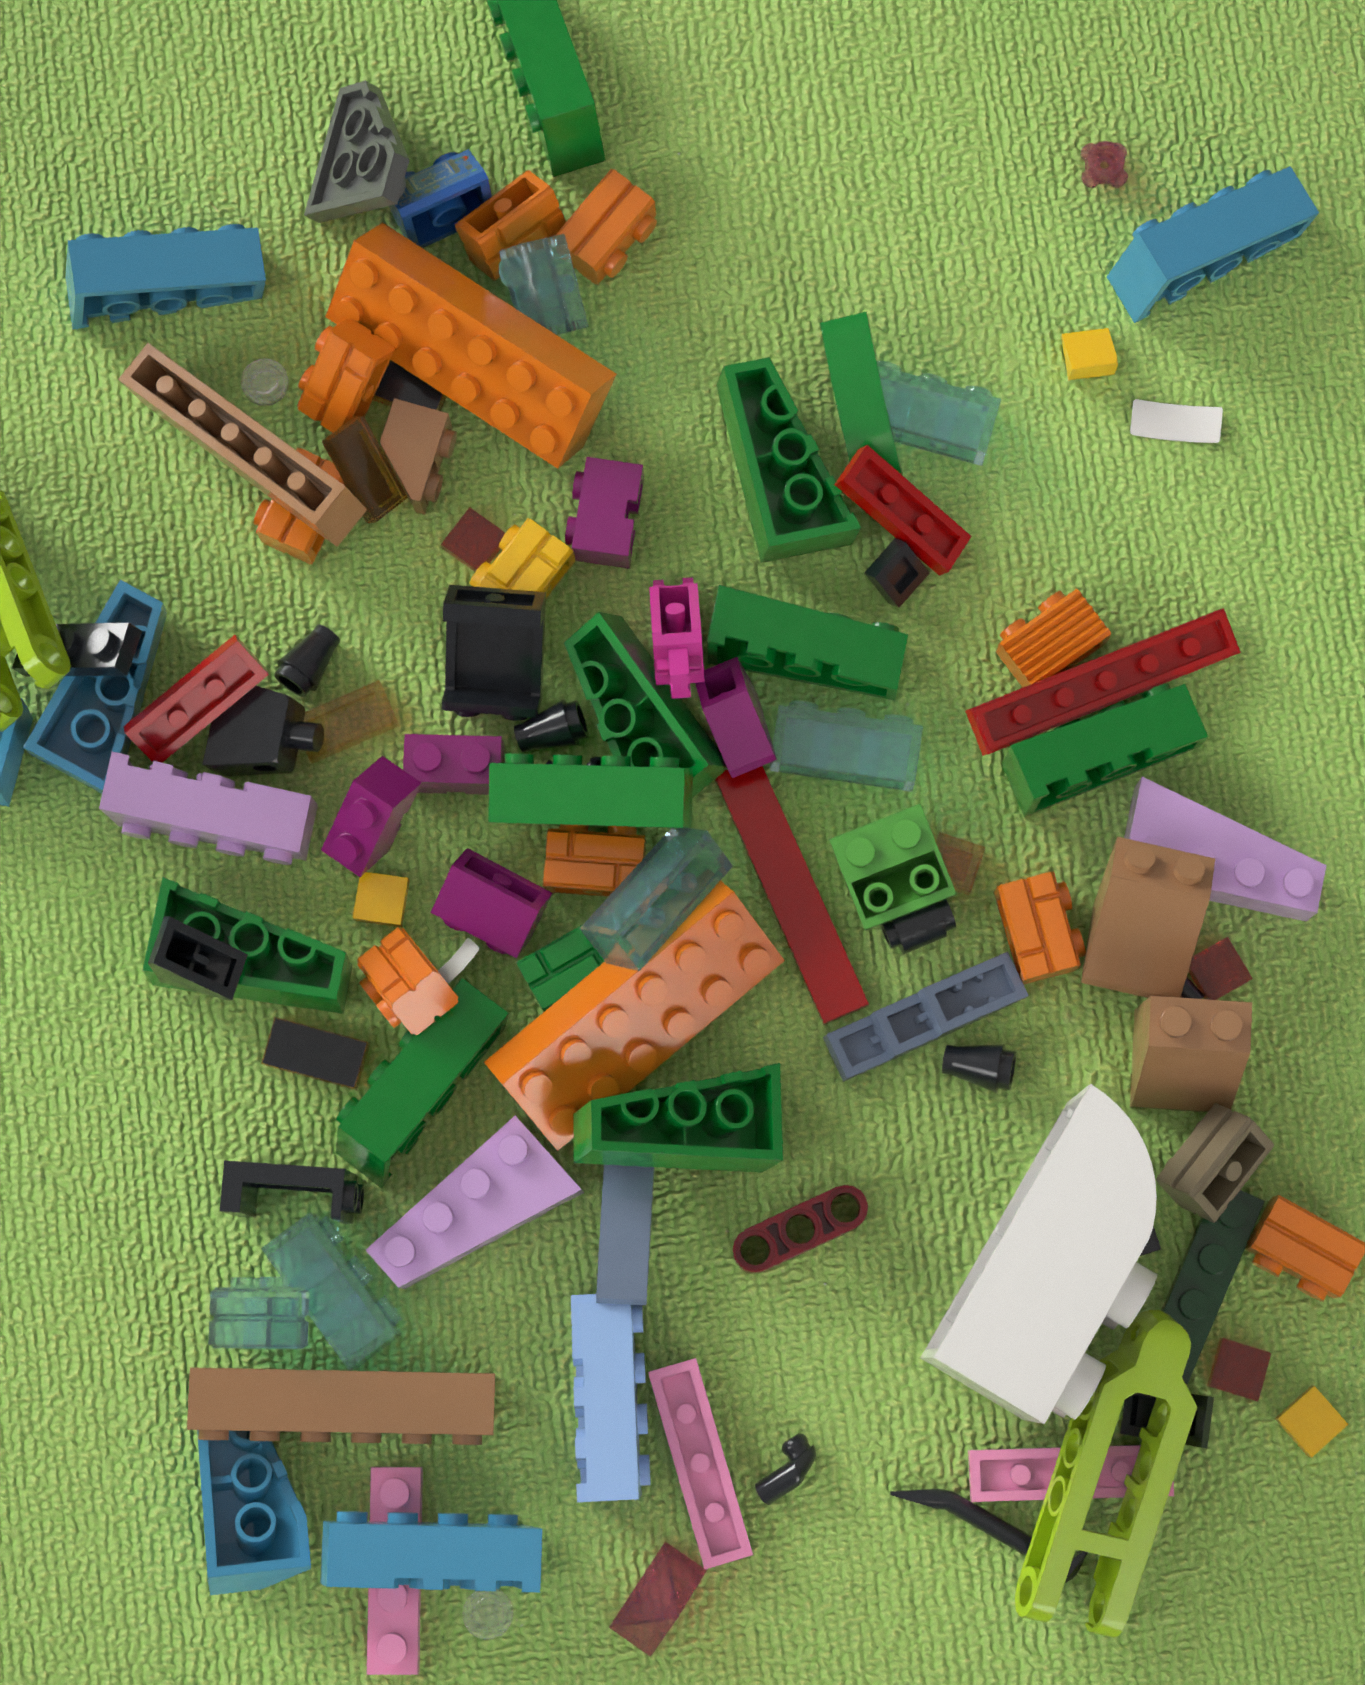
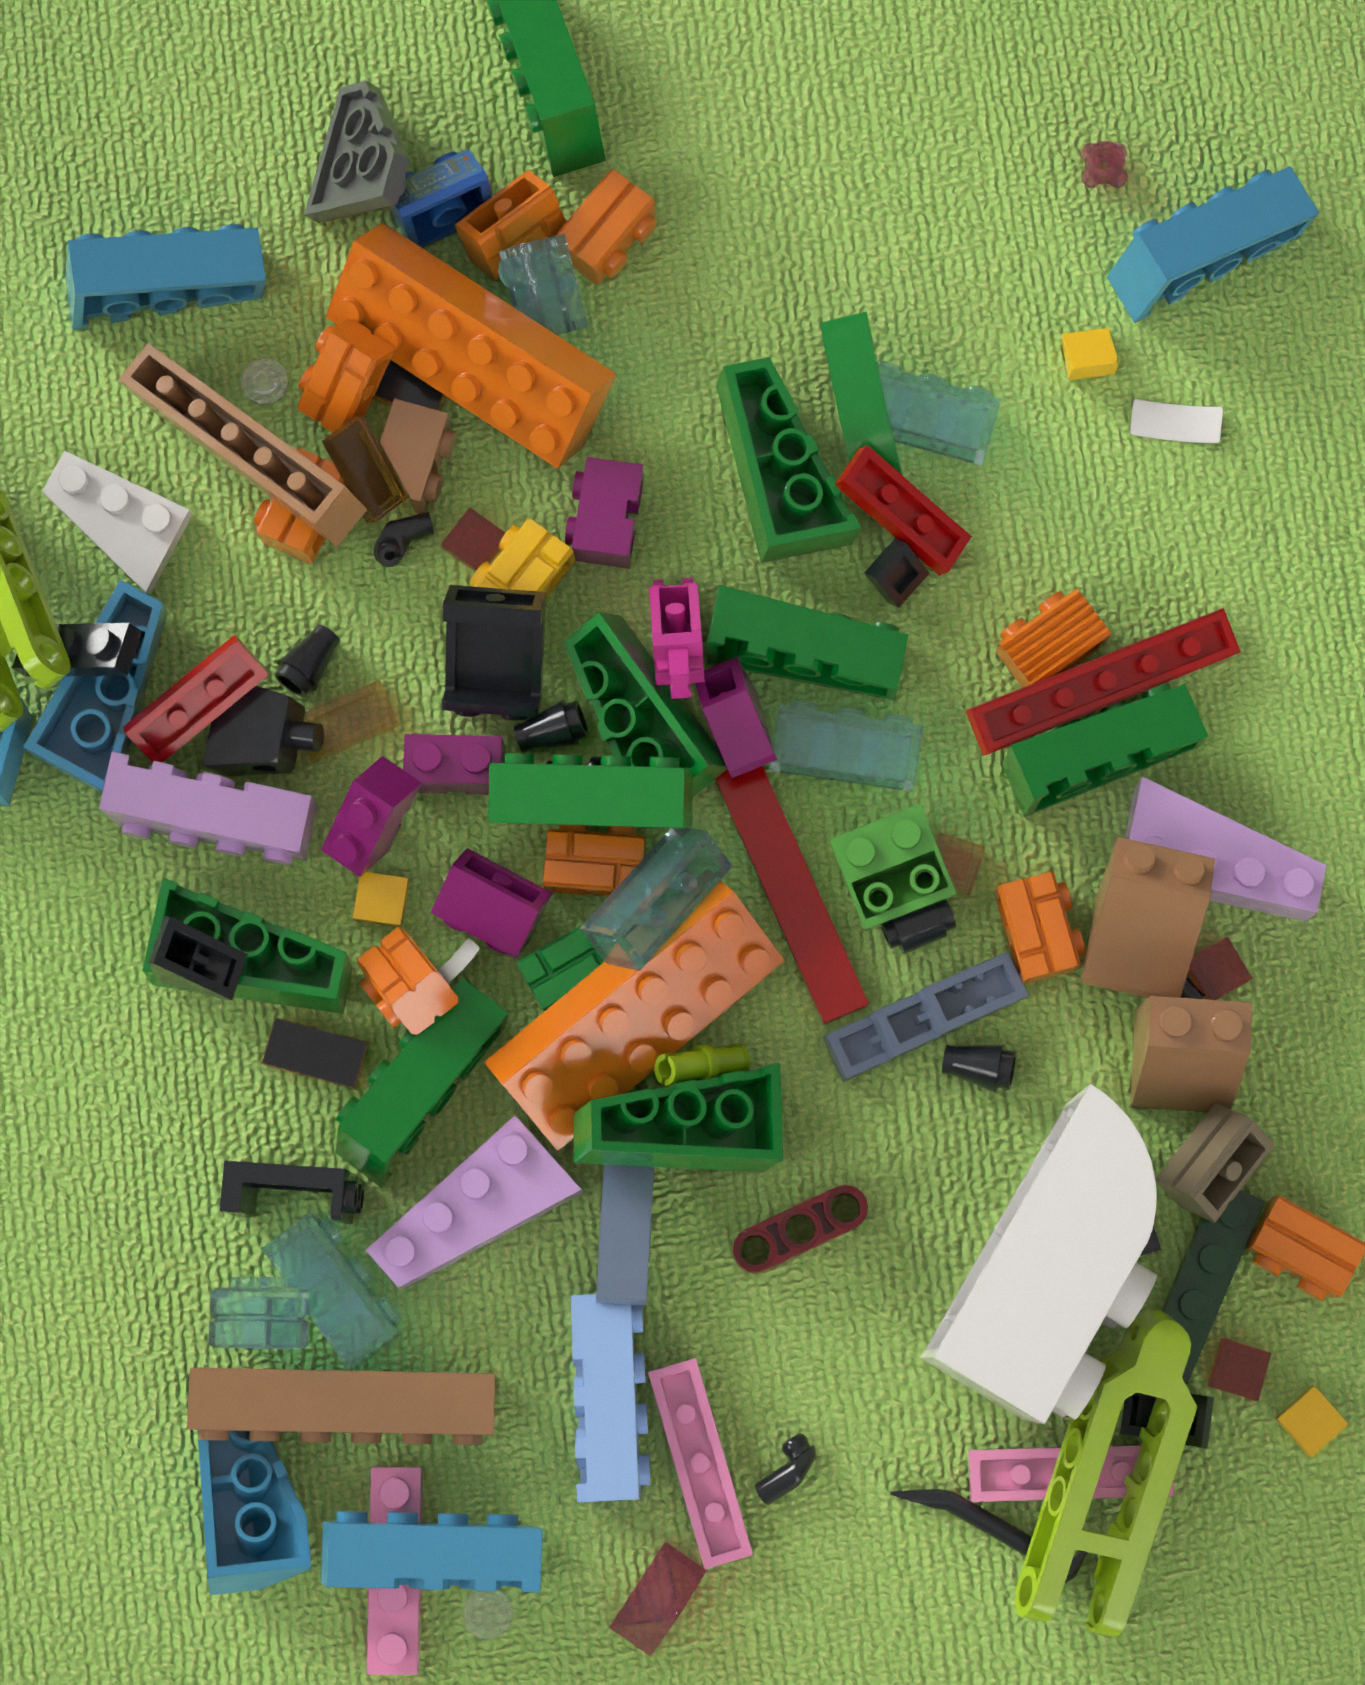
(120, 517): none -> white wing
(398, 535): none -> black arm
(701, 1063): none -> lime pin

